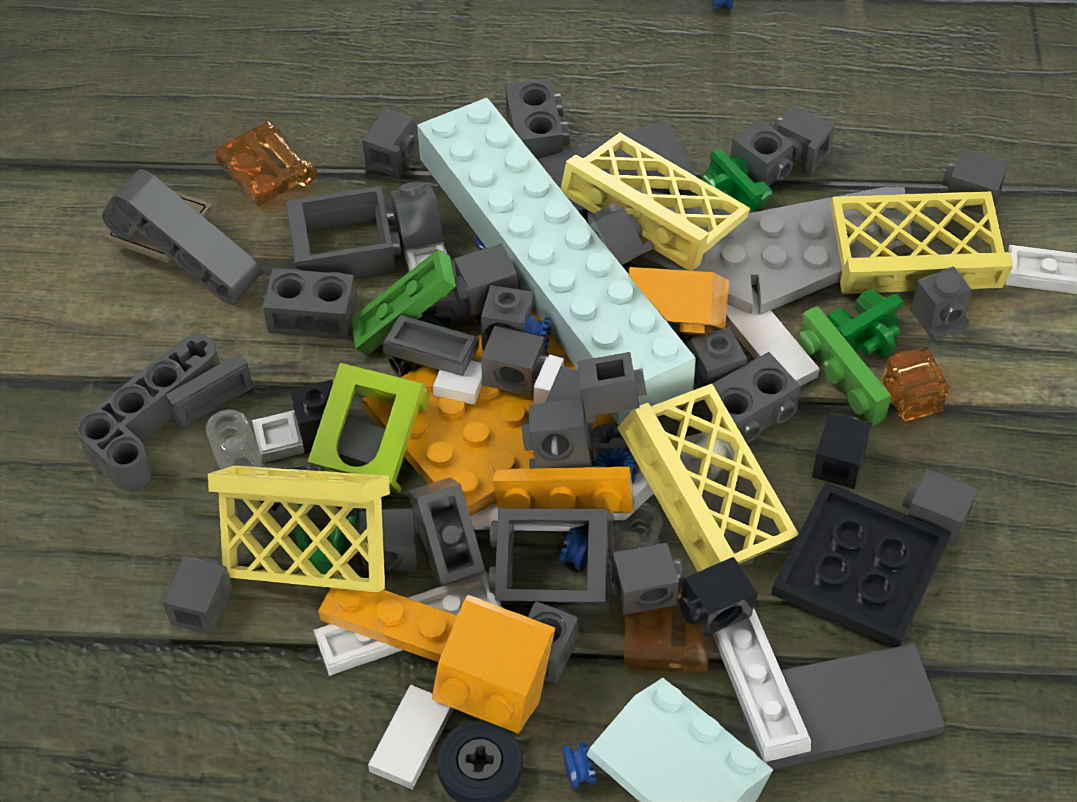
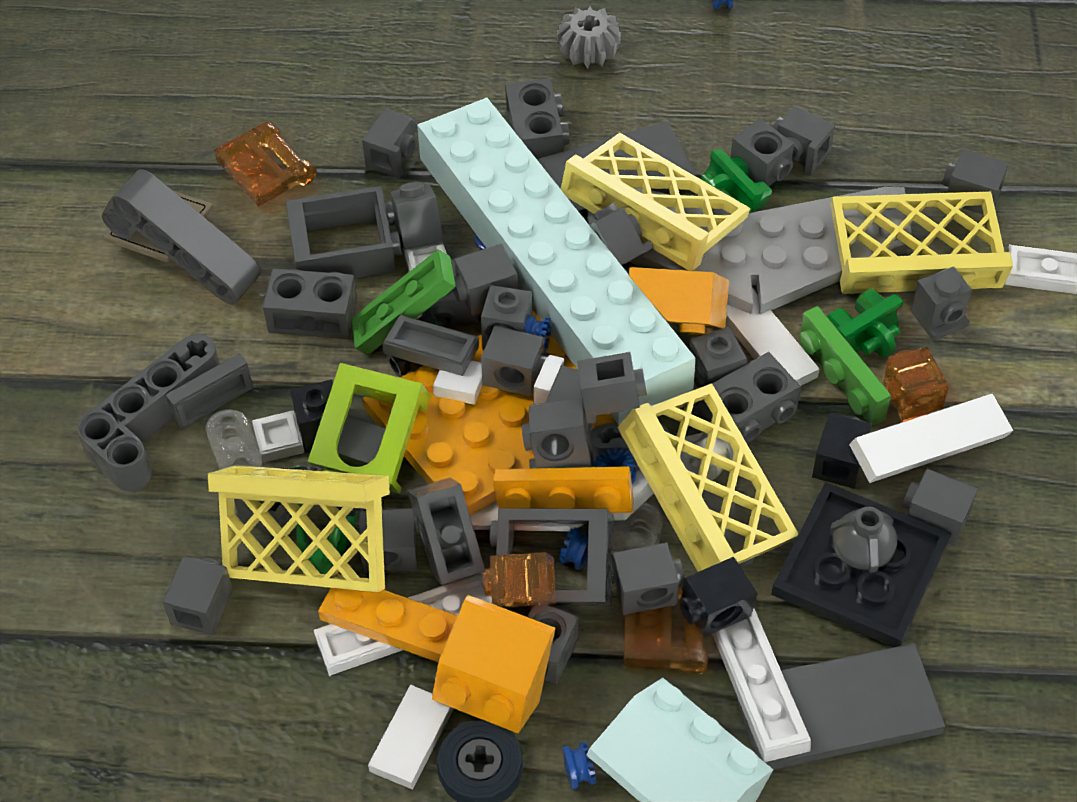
(520, 580): none -> clear orange brick
(588, 36): none -> light grey gear
(861, 544): none -> dark grey piece
(930, 438): none -> white tile

